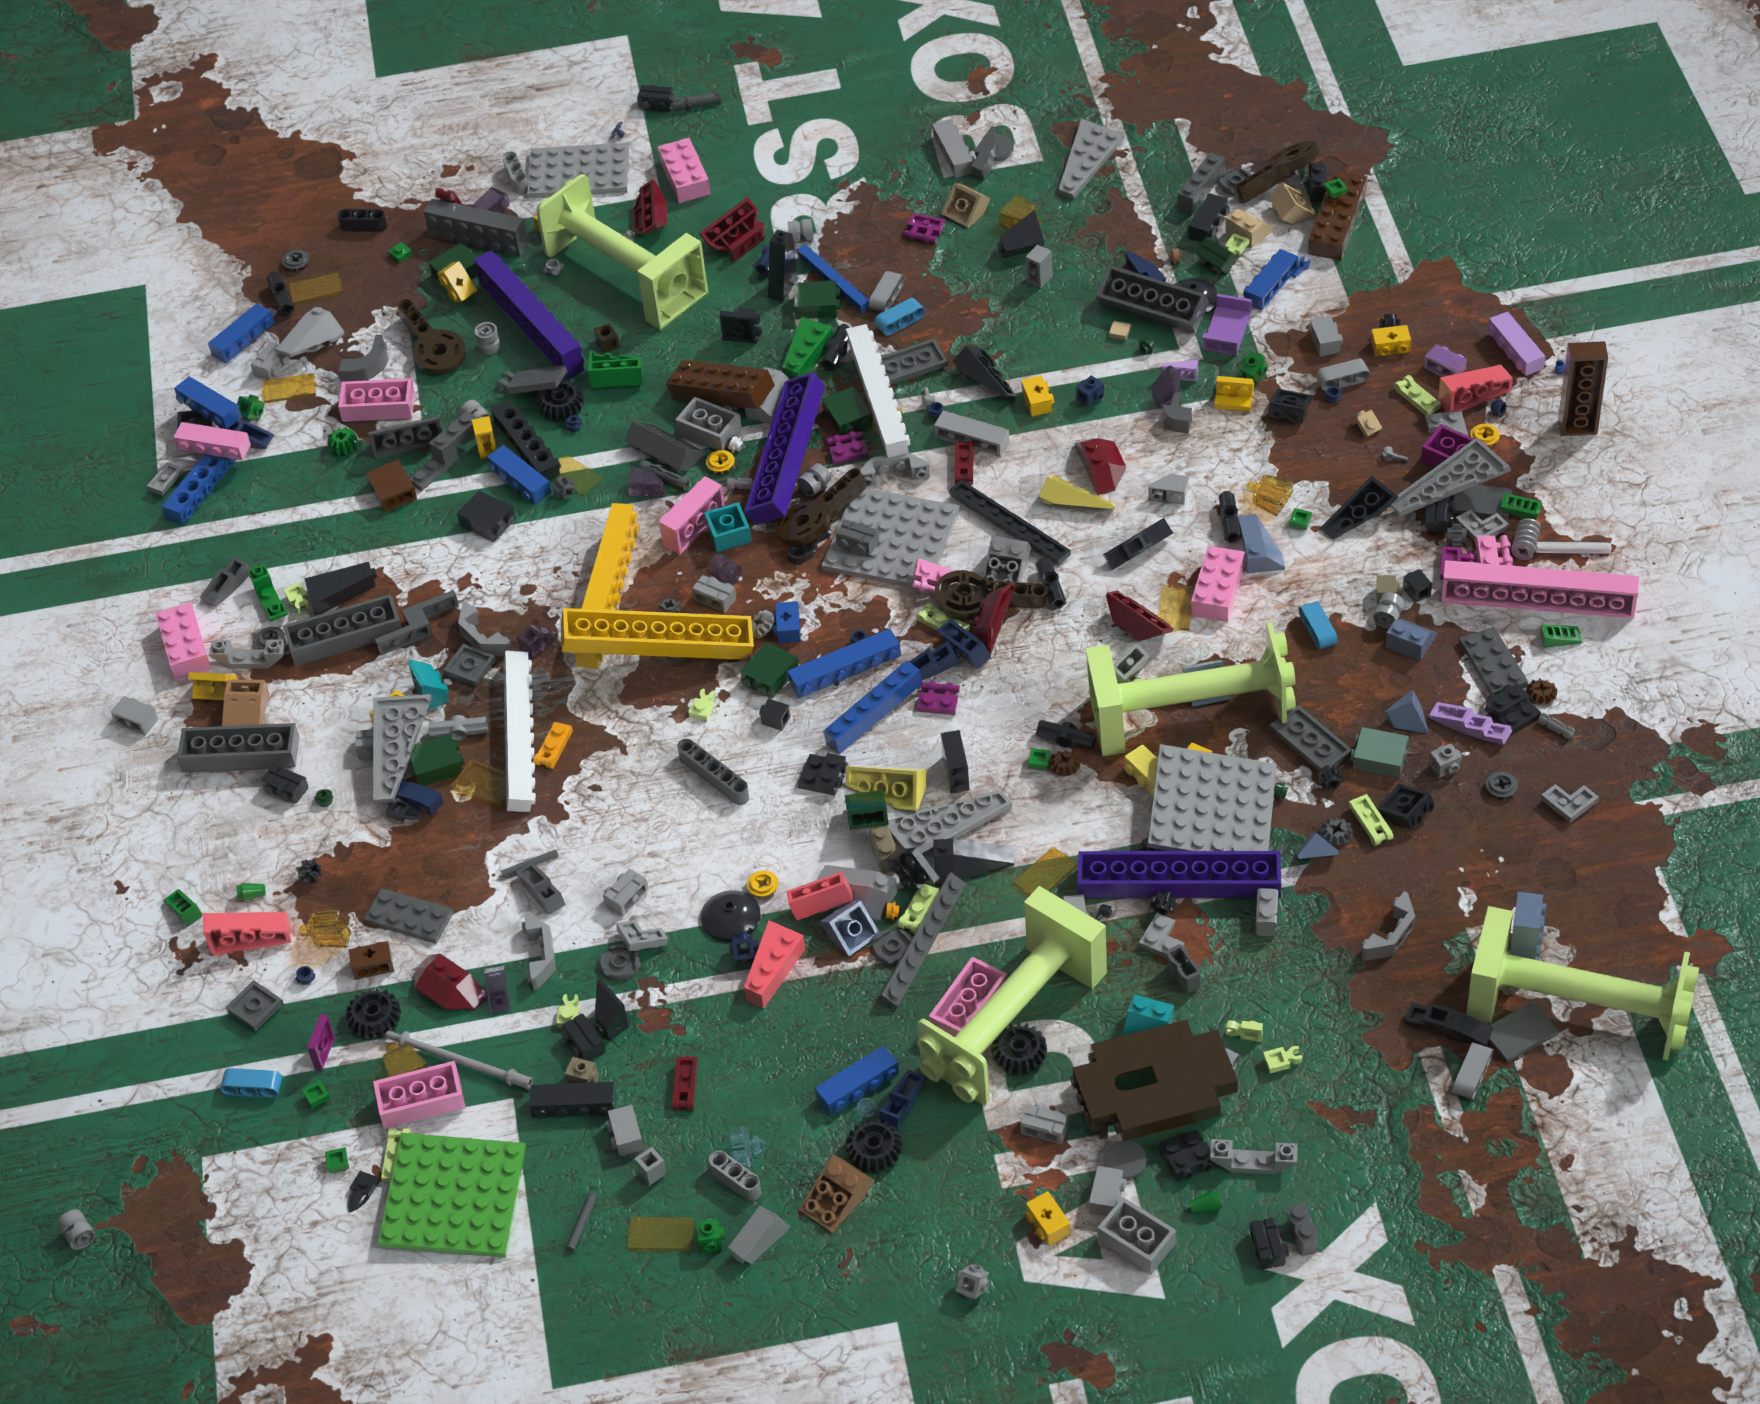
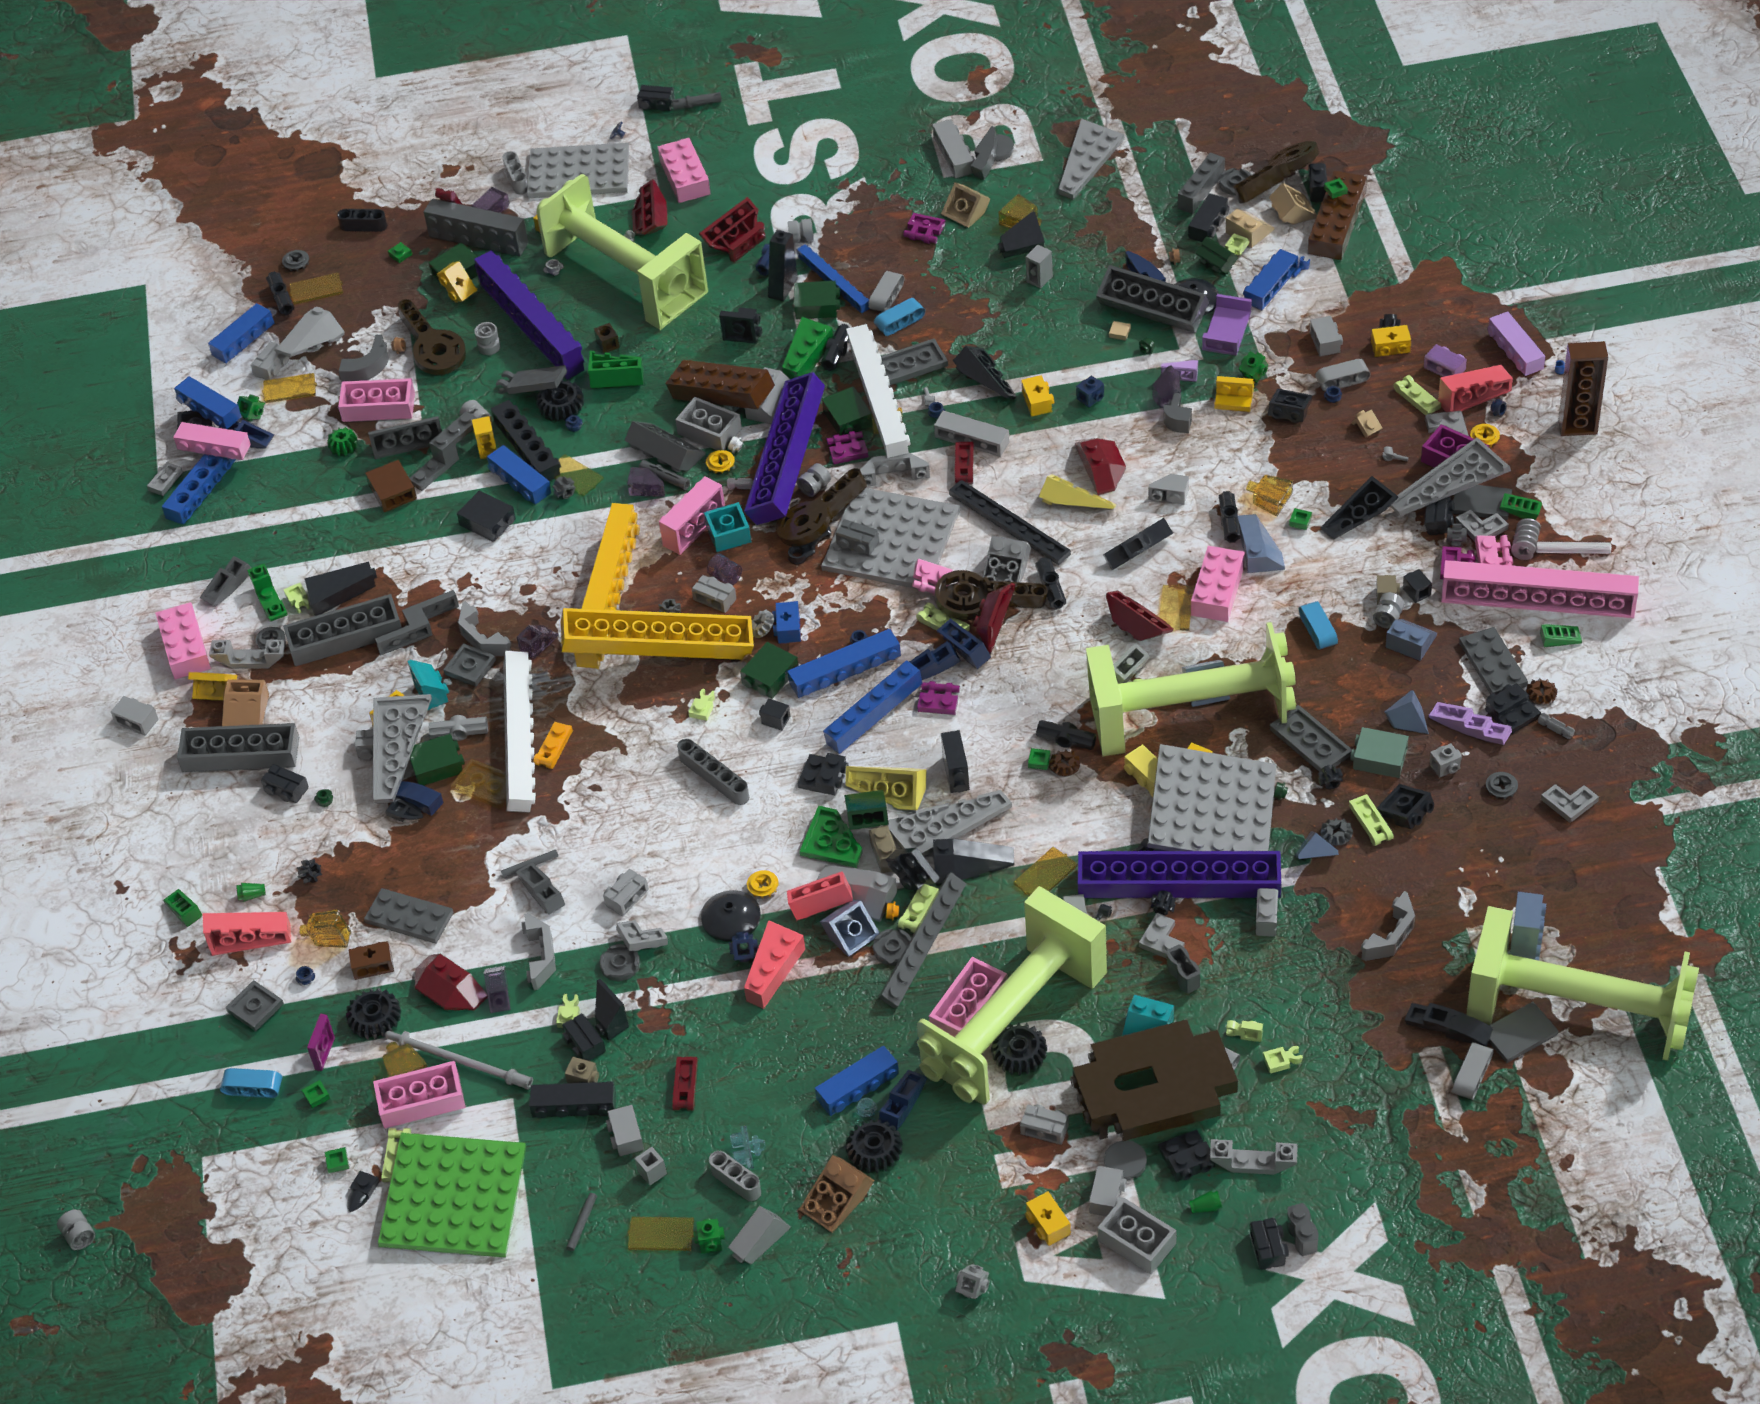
(398, 345): none -> medium nougat plate
(831, 839): none -> green plate

